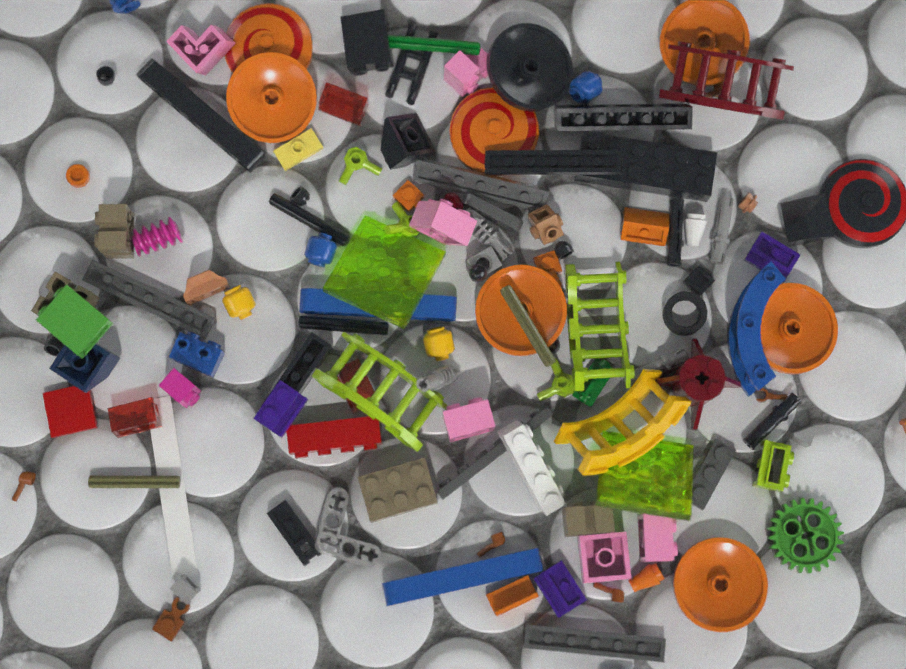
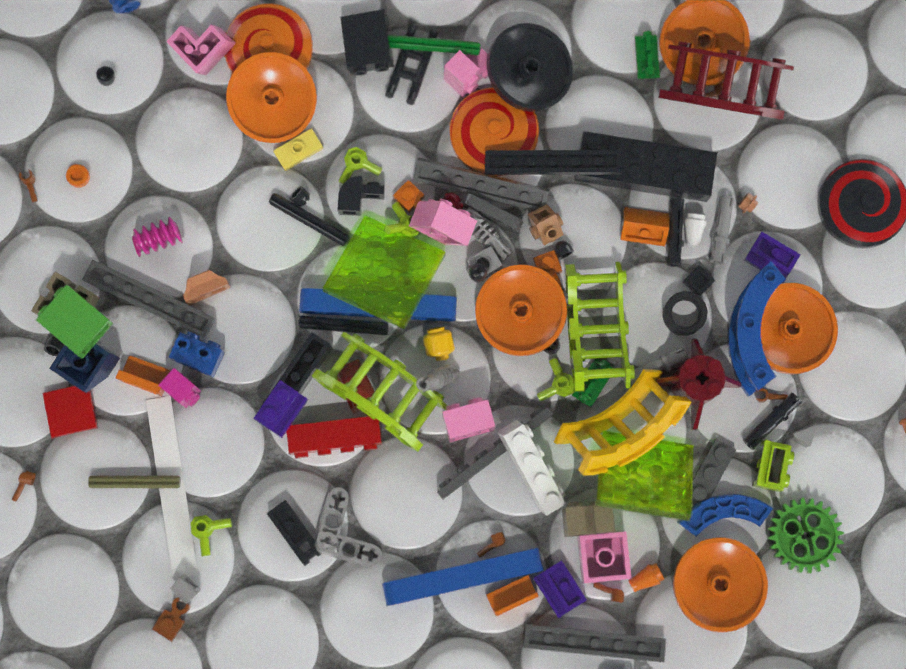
(29, 183): none -> dark orange hand
(115, 231): dark tan brick -> none
(134, 417): clear red hinge -> none
(143, 375): none -> orange panel
(201, 115): black beam -> none
(203, 527): none -> lime piece
(238, 302): yellow head -> none
(320, 250): blue head -> none
(343, 104): clear red hinge -> none
(353, 192): none -> black brick
(397, 490): dark tan brick -> none
(404, 141): black slope -> none
(527, 326): olive axle -> none
(585, 87): blue head -> none
(623, 117): black brick -> none
(647, 56): none -> green hinge
(656, 538): bright pink brick -> none
(723, 507): none -> blue tile
(807, 220): black slope -> none

